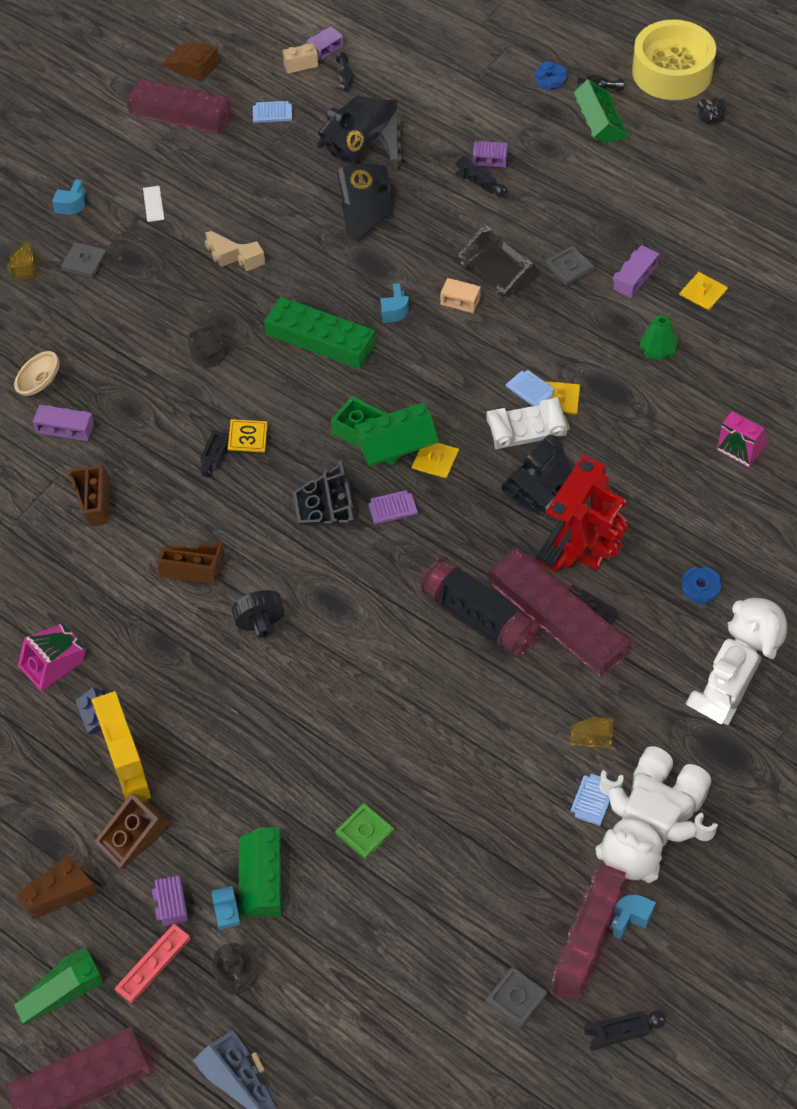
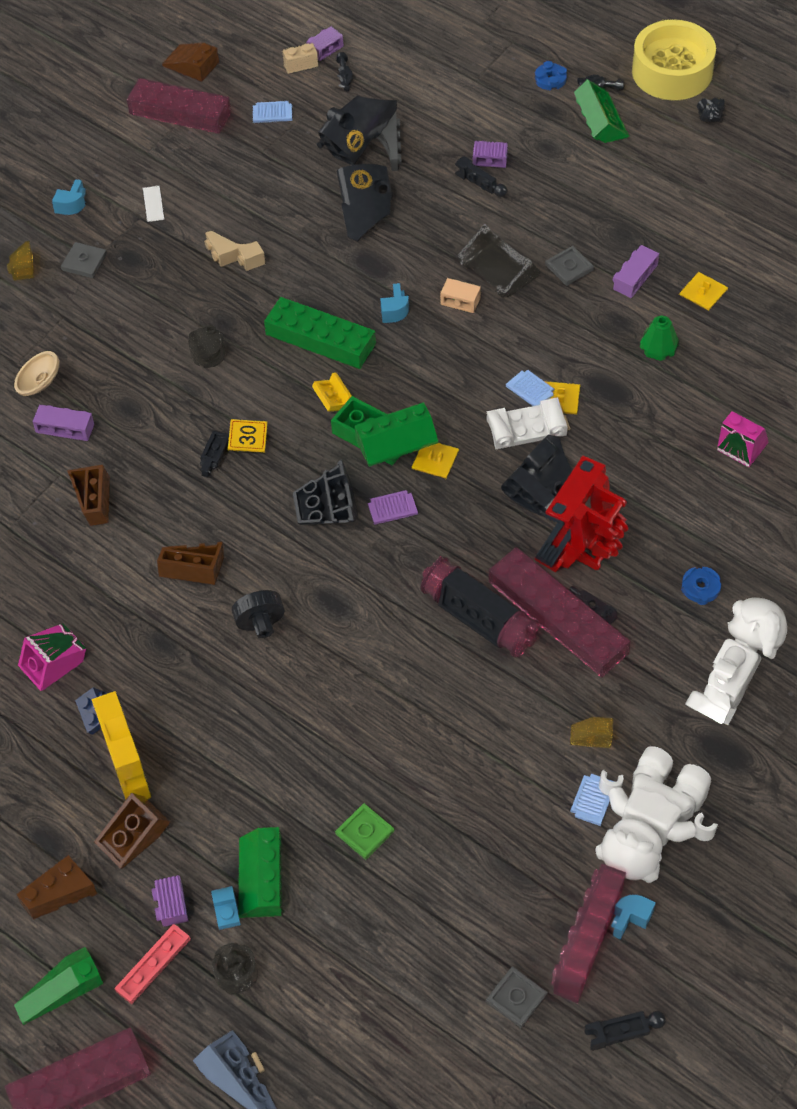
(332, 392): none -> yellow bracket

